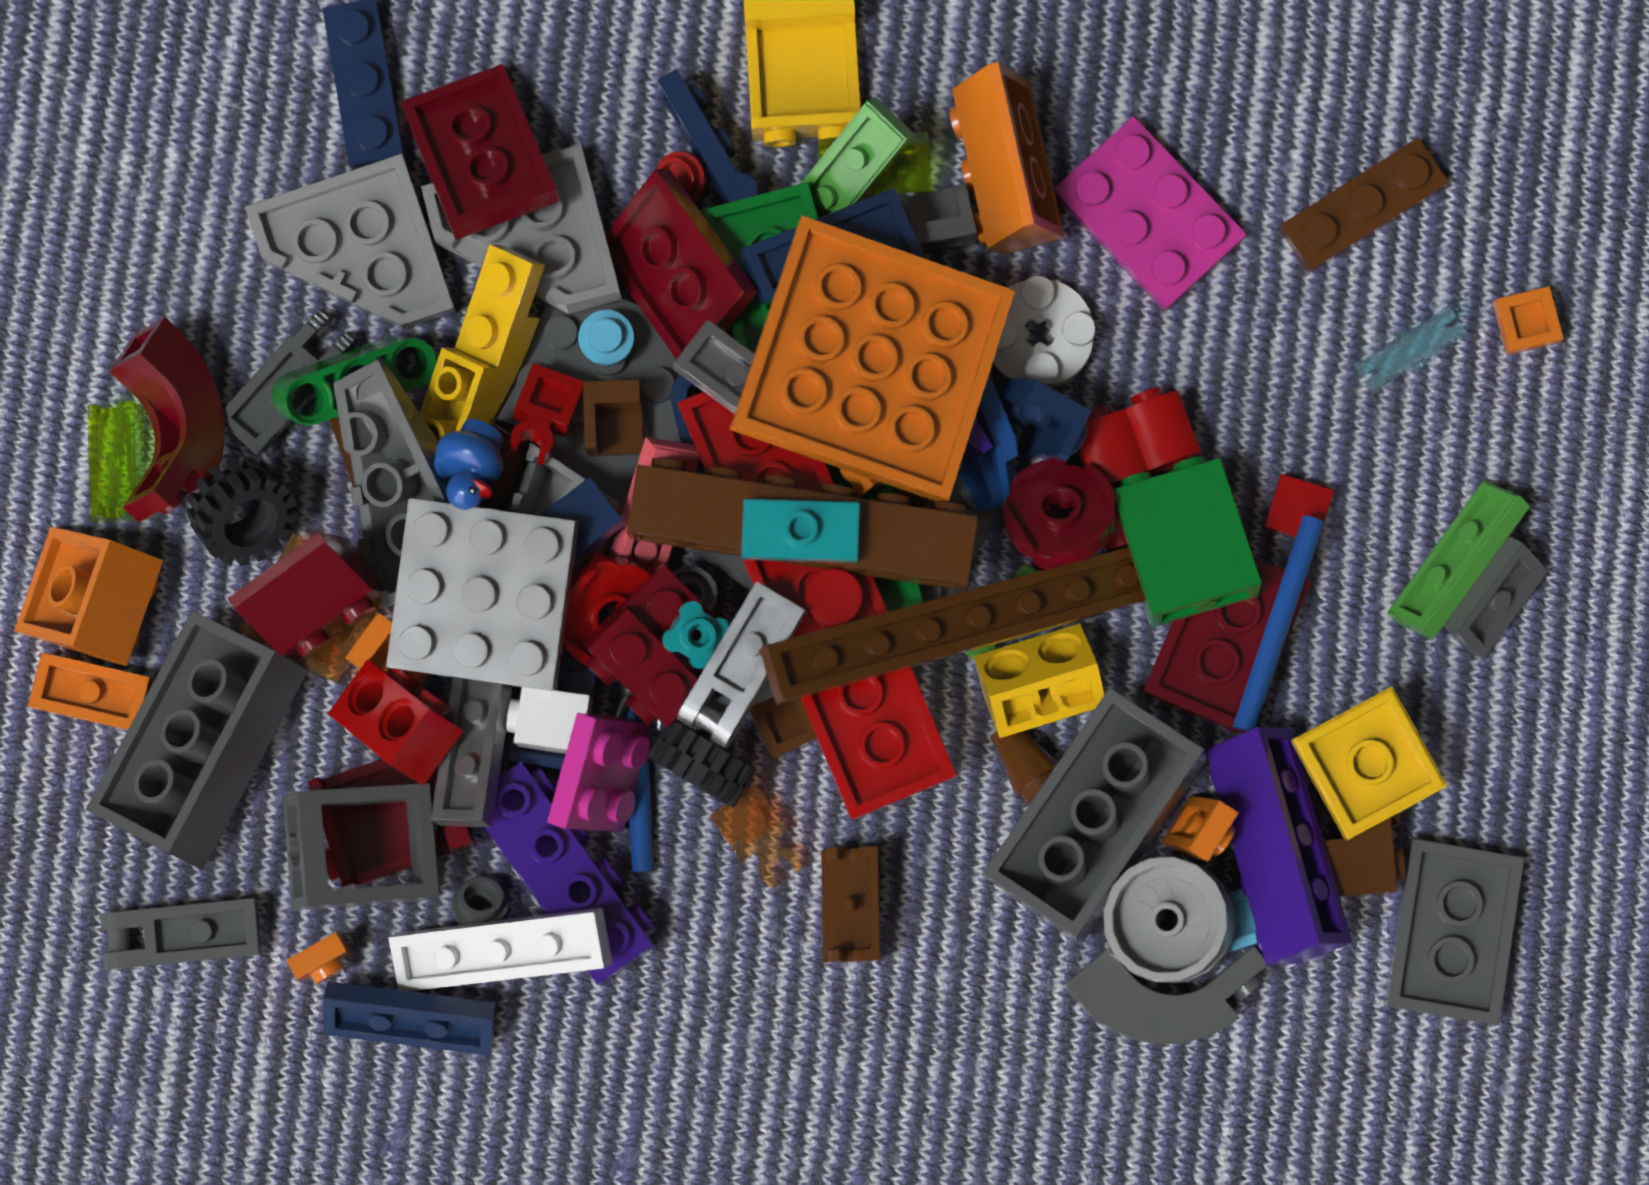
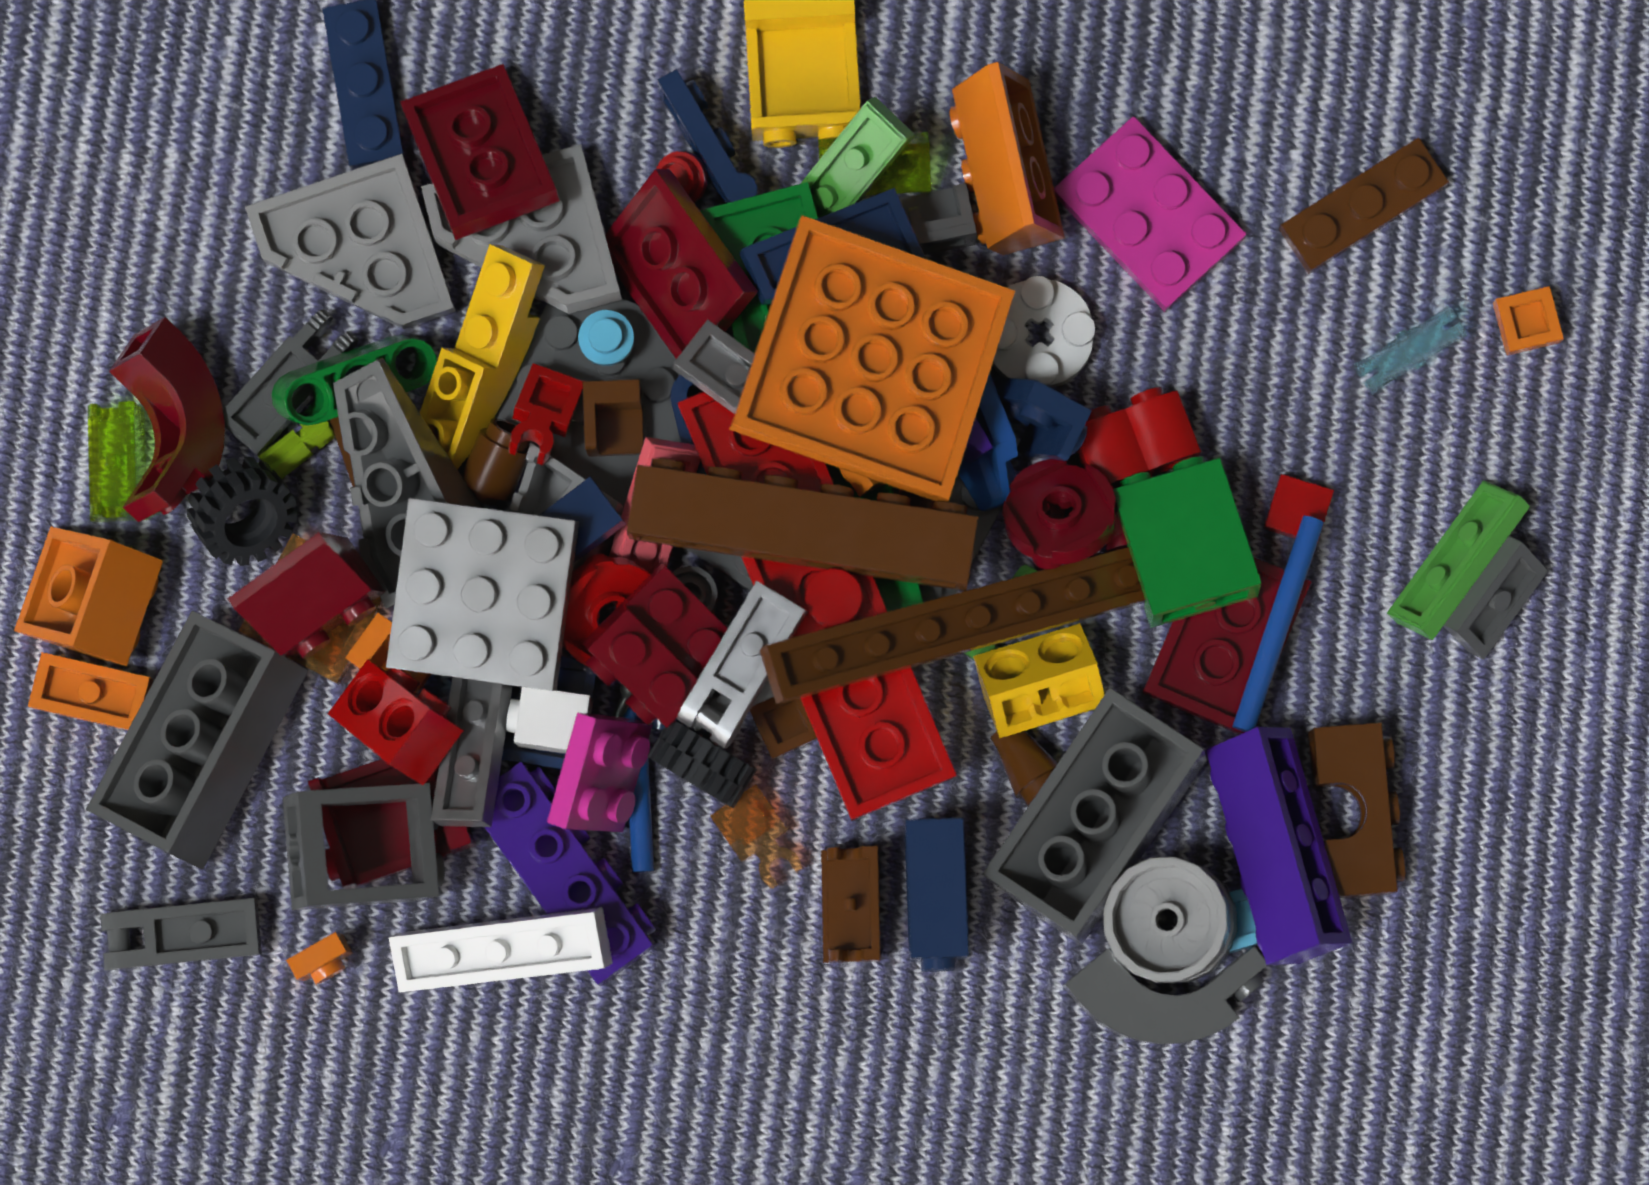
(297, 447): none -> lime axle
(409, 1018): dark blue plate -> none
(472, 461): blue animal -> none
(479, 891): dark grey plate -> none
(679, 635): teal plate -> none
(800, 531): teal plate -> none
(936, 893): none -> dark blue window
(1201, 828): orange plate -> none
(1368, 763): yellow plate -> none
(1454, 932): dark grey plate -> none

